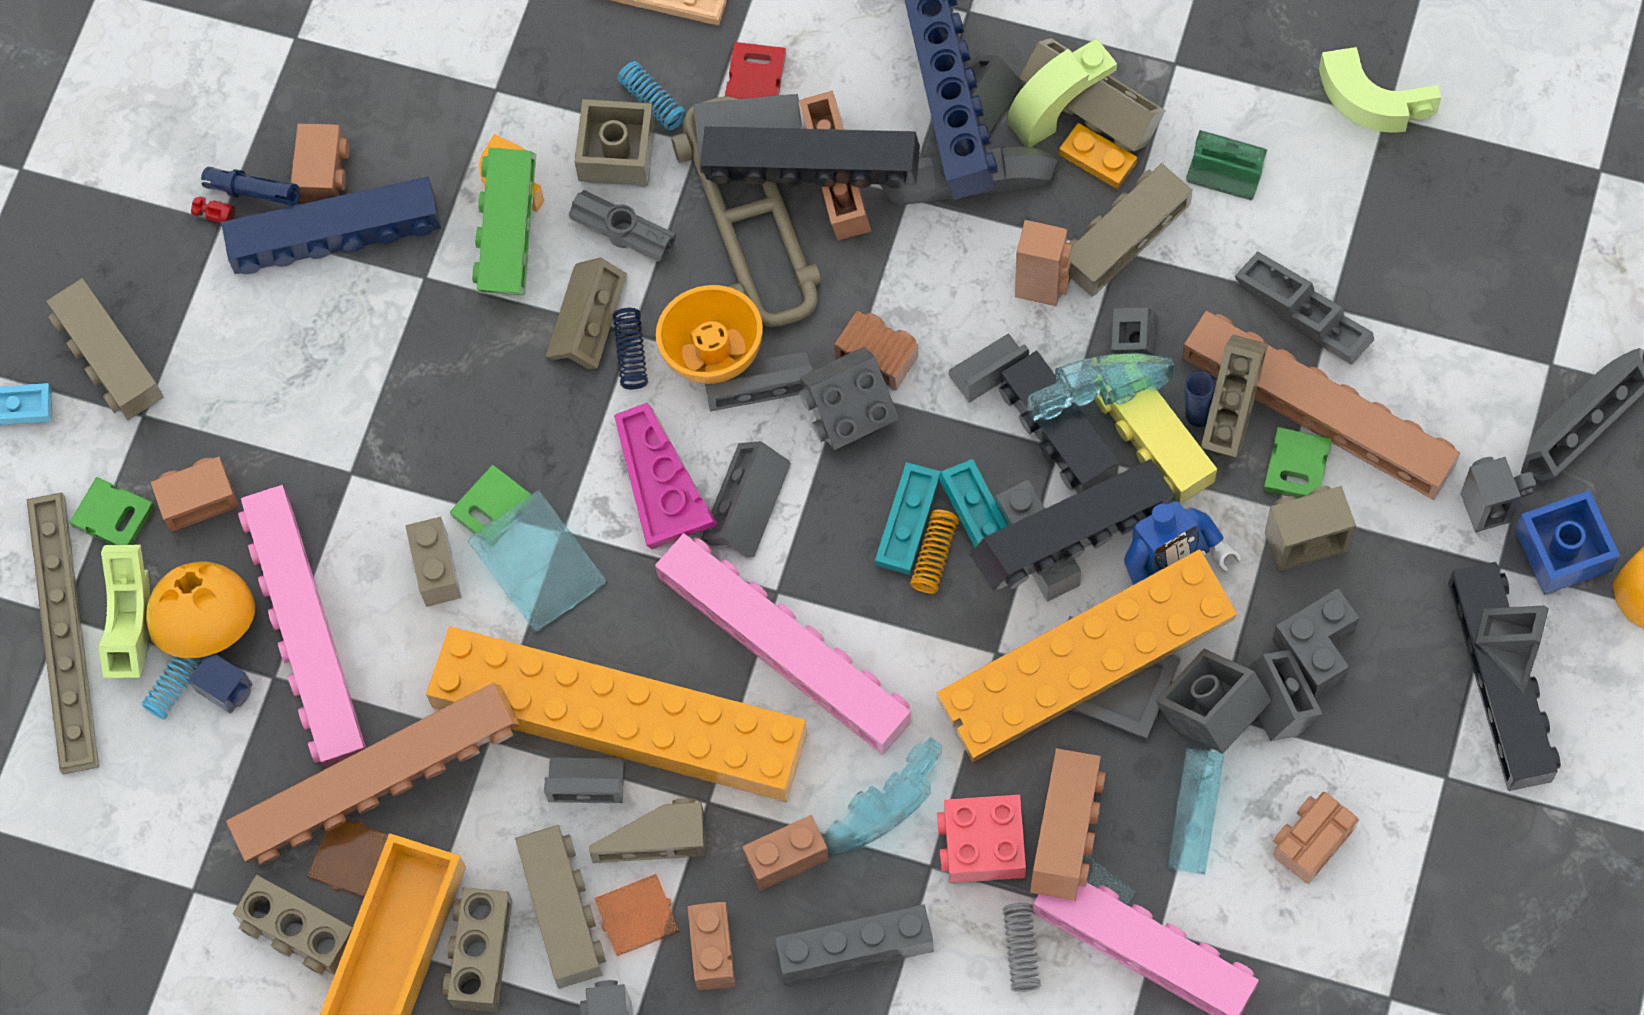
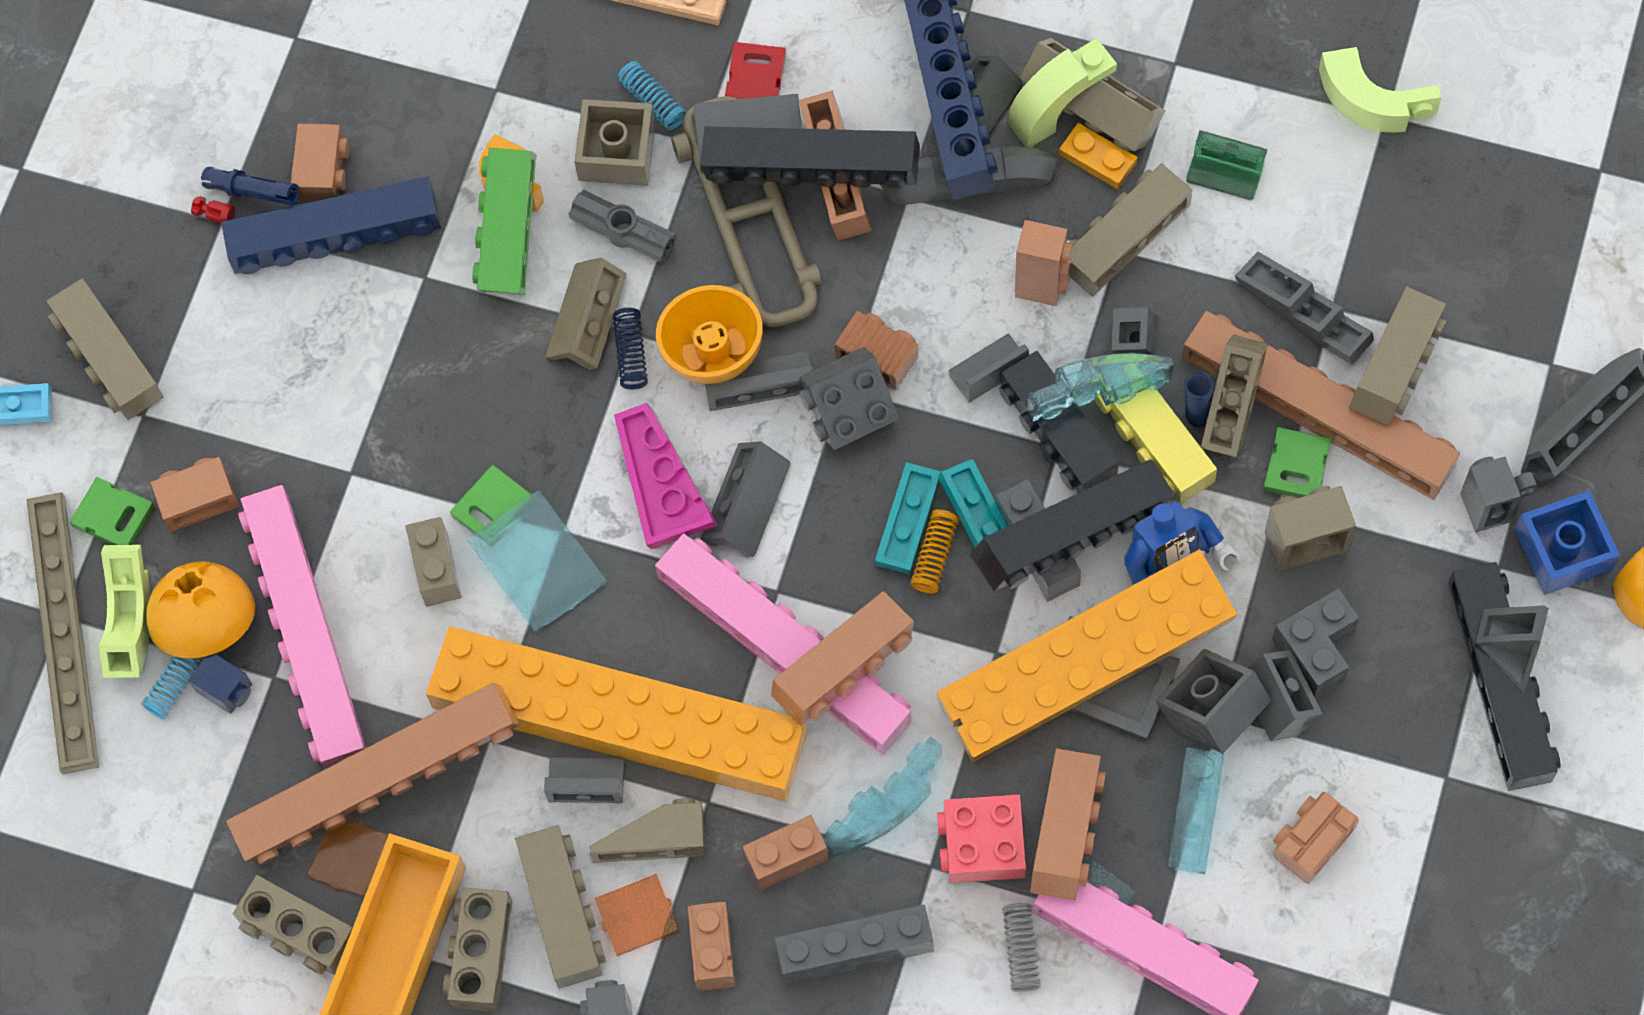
(843, 659): none -> nougat brick
(1398, 355): none -> dark tan brick

